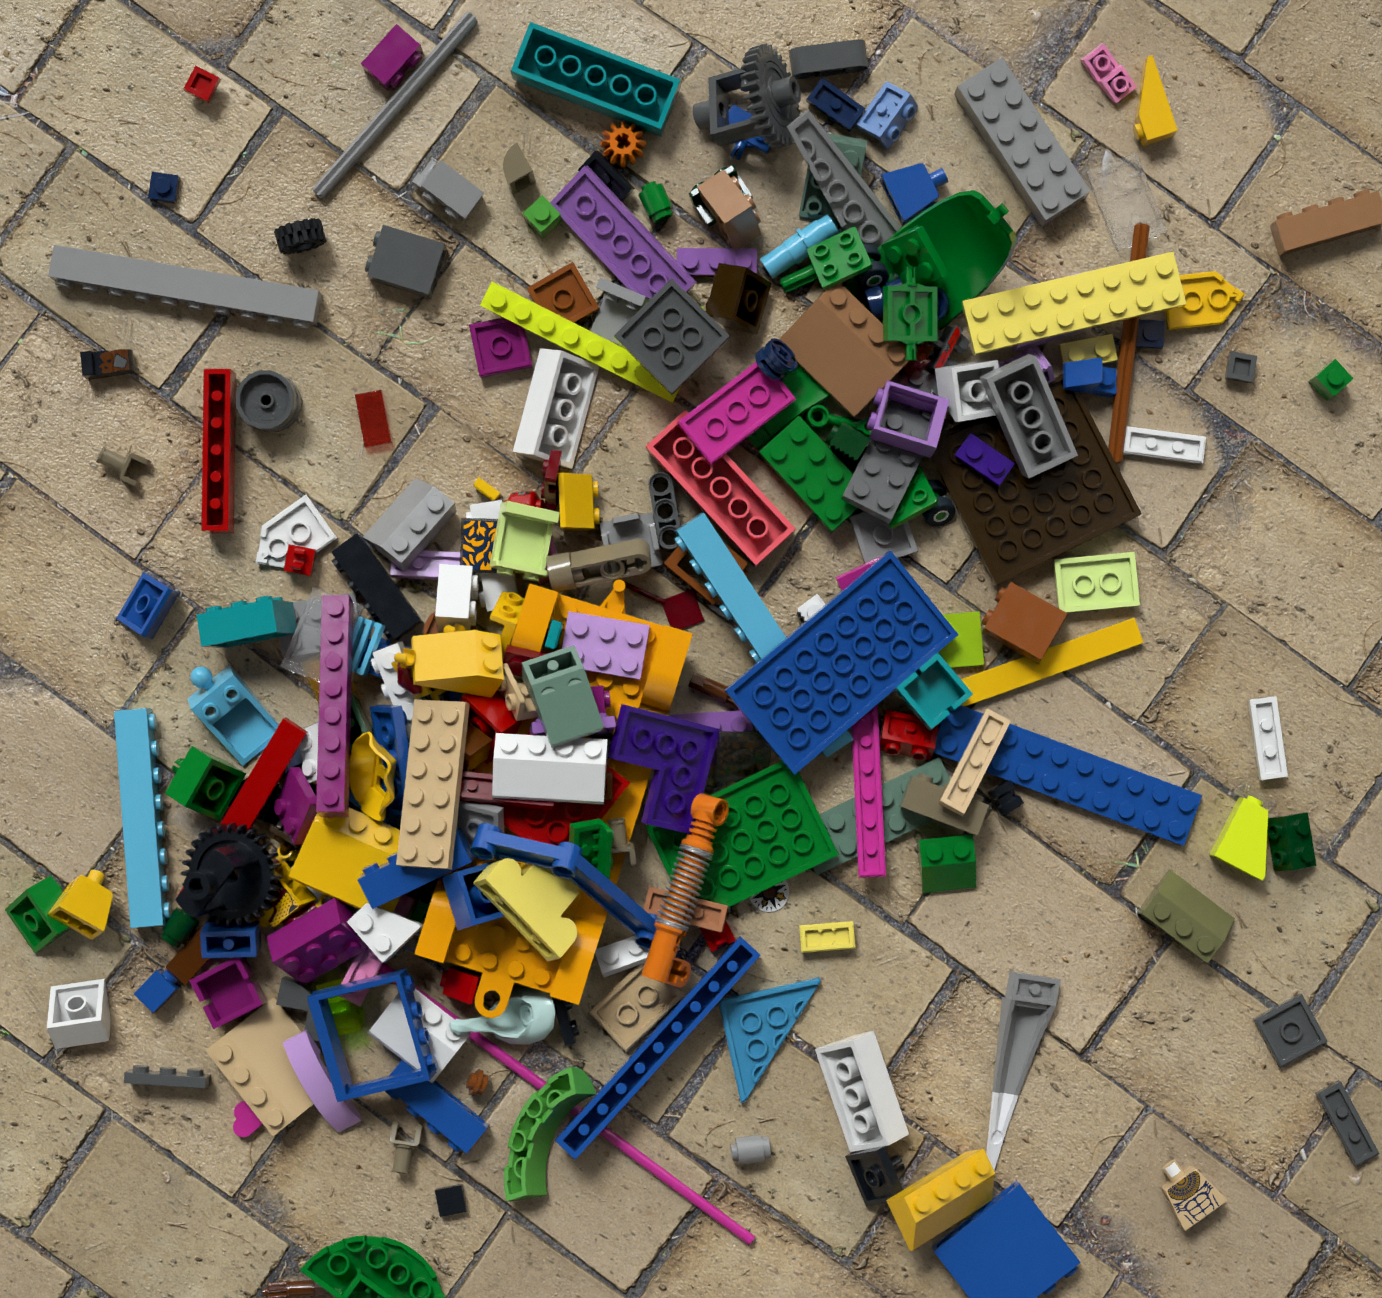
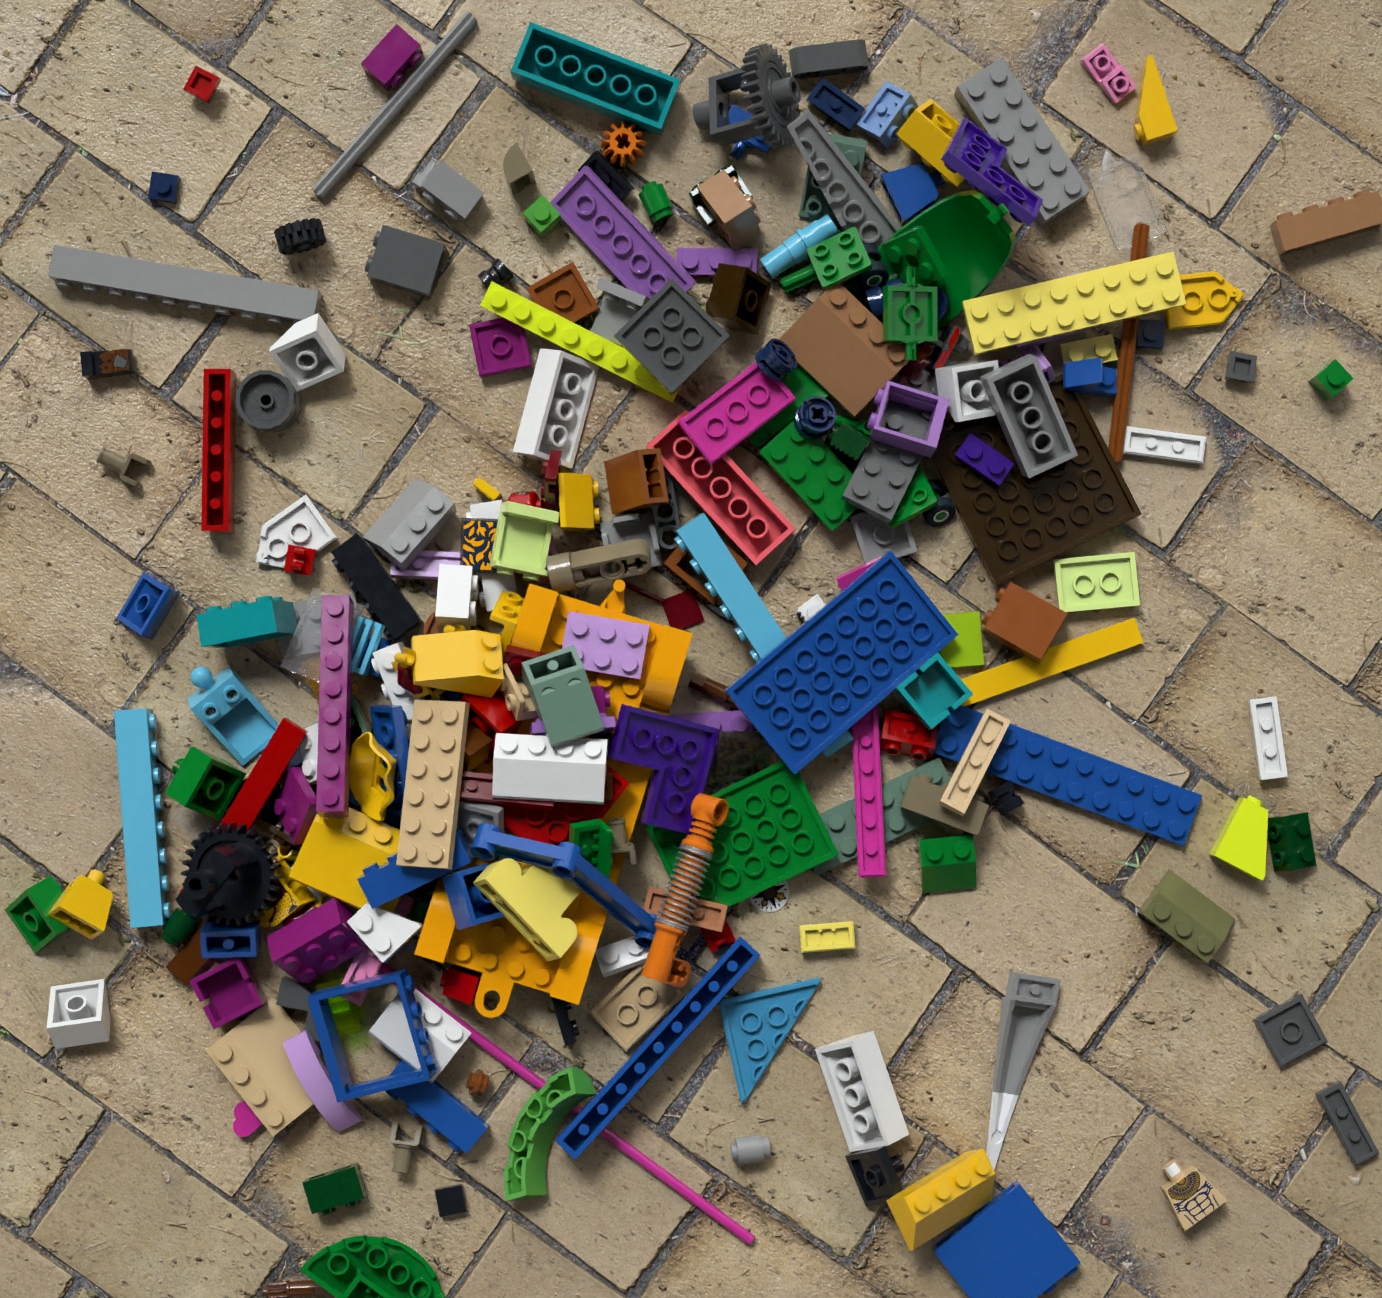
(157, 989): blue brick -> none
(167, 1077): dark grey plate -> none
(308, 353): none -> white slope
(335, 1189): none -> dark green brick
(373, 418): clear red tile -> none
(500, 269): none -> black wheel
(512, 1024): light aqua hat -> none
(554, 635): teal tile -> none
(636, 481): none -> dark orange brick
(815, 416): none -> dark blue wheel
(929, 133): none -> yellow brick
(979, 160): none -> dark purple plate

